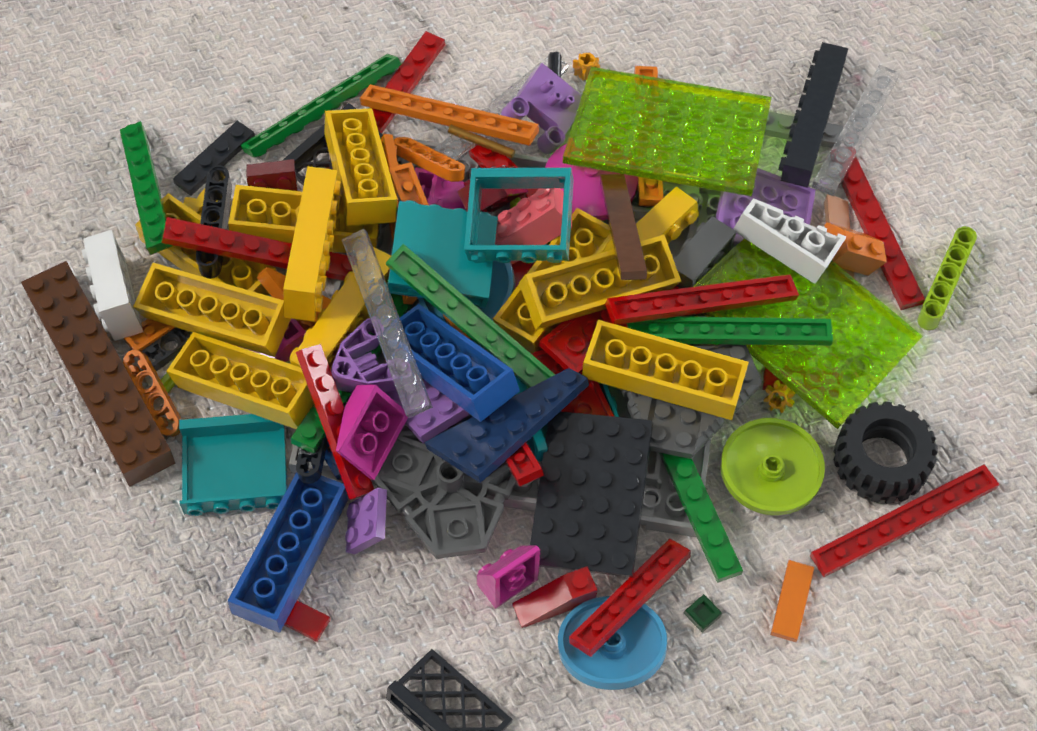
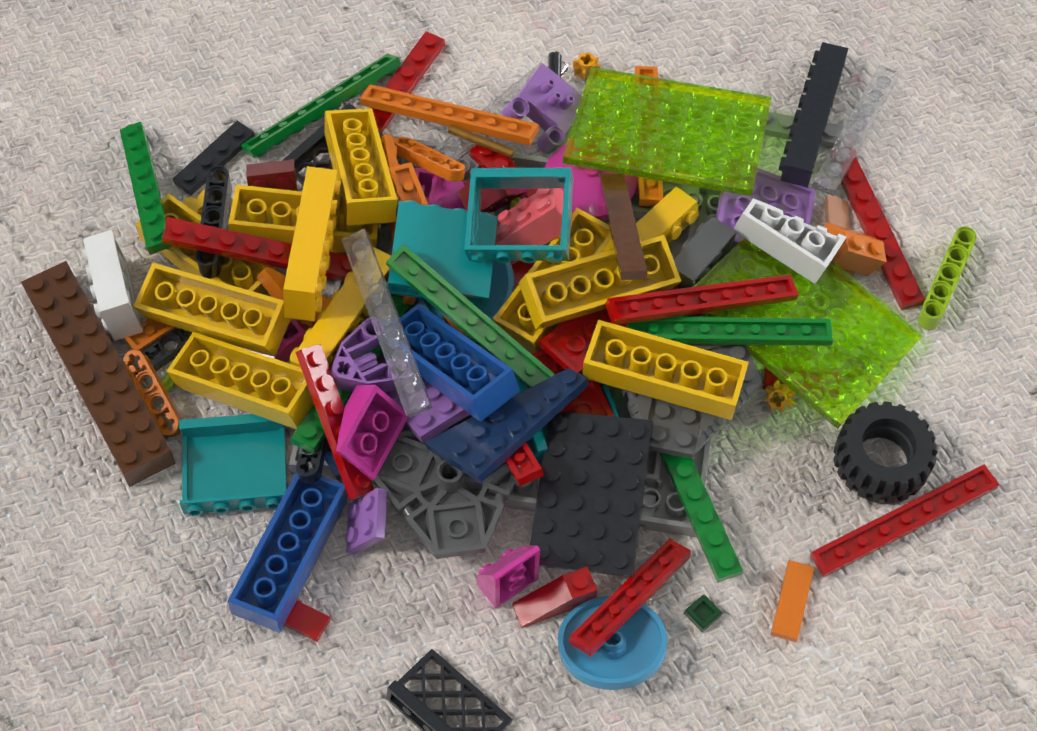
(772, 466): lime dish -> none

